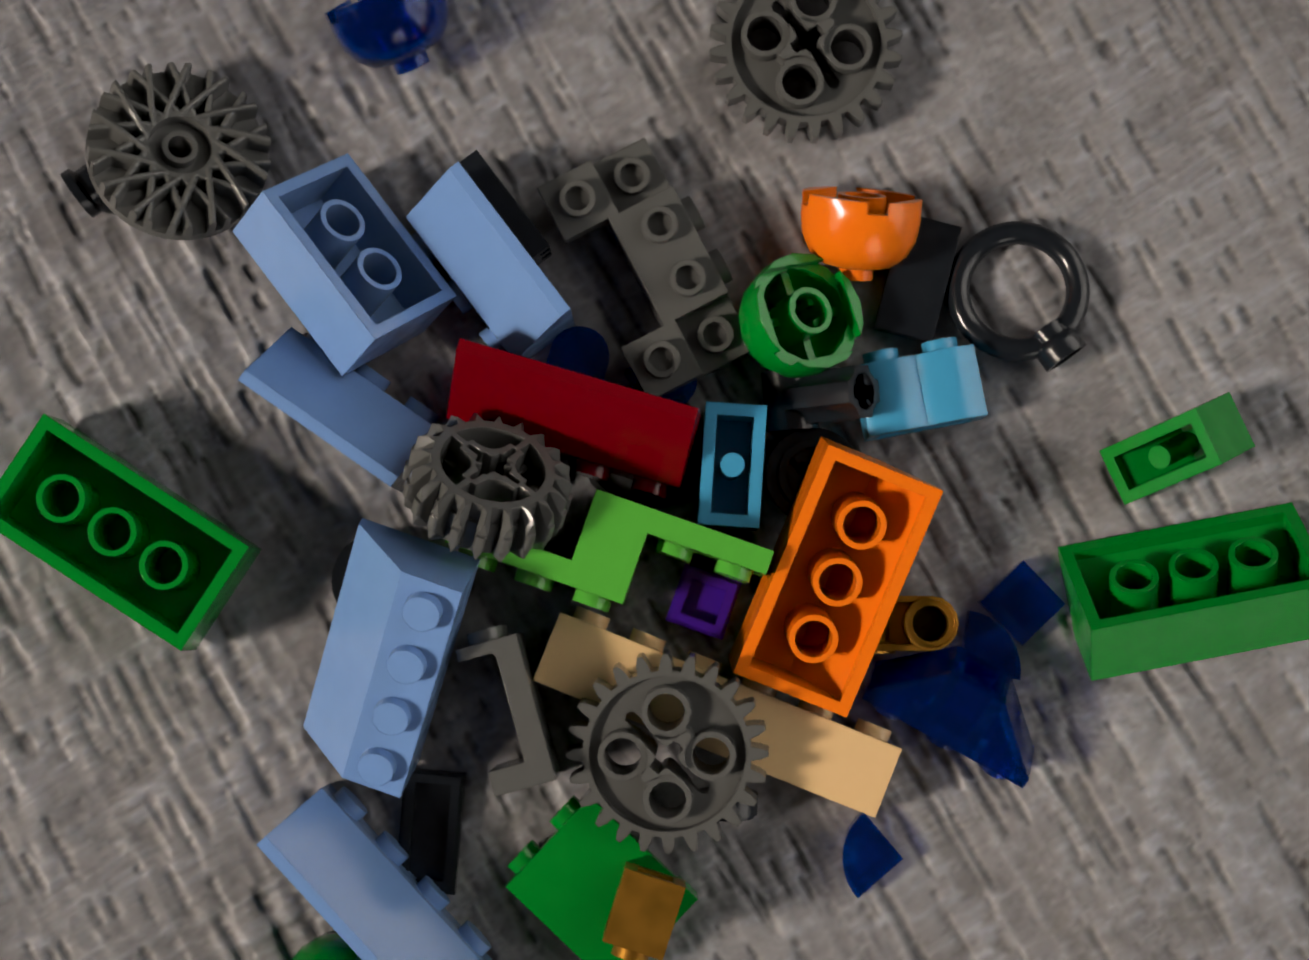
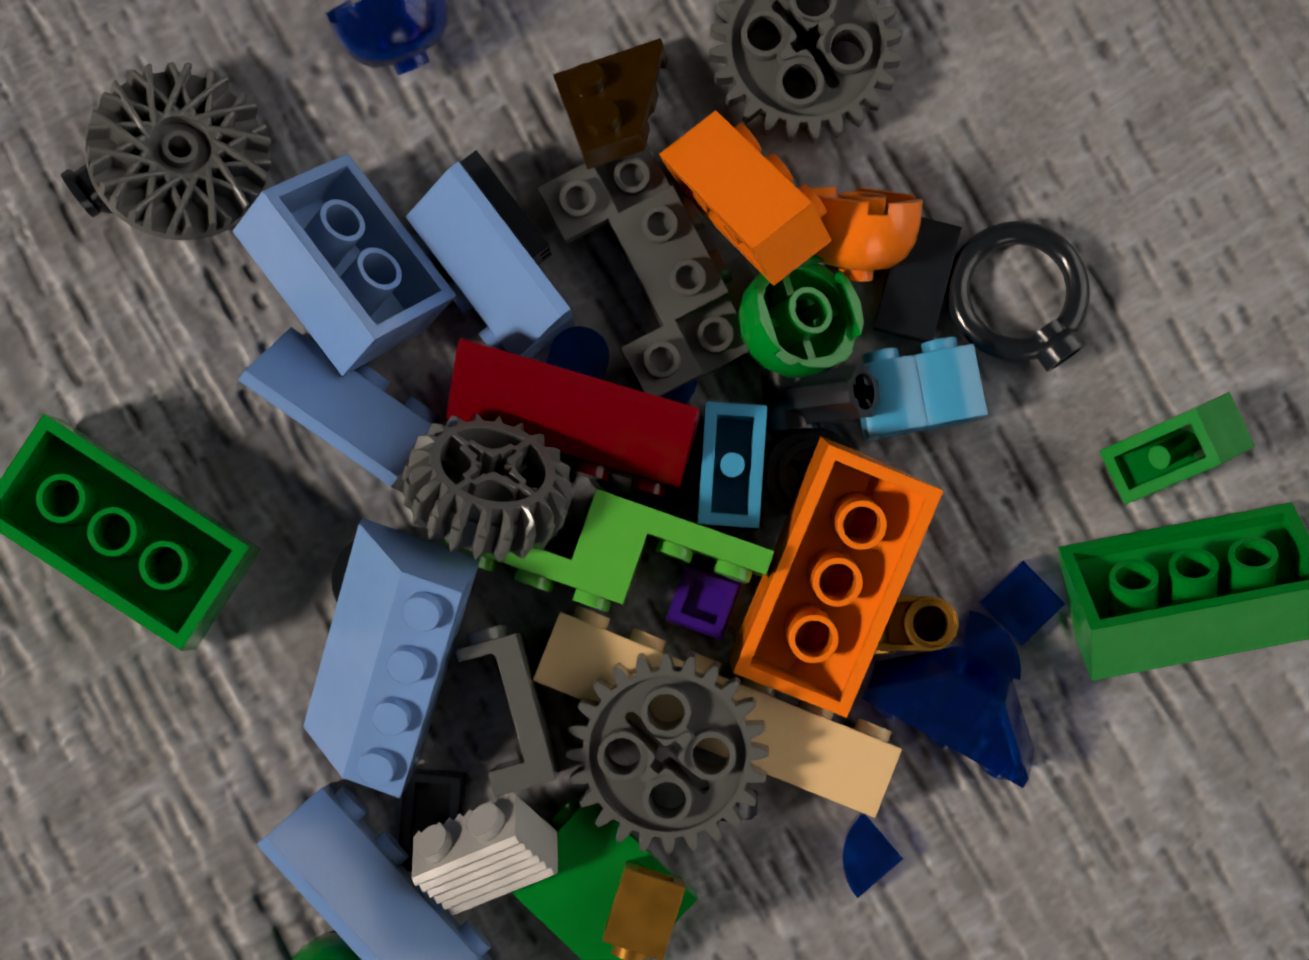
(484, 854): none -> light grey brick
(612, 101): none -> dark brown wing
(748, 196): none -> orange brick

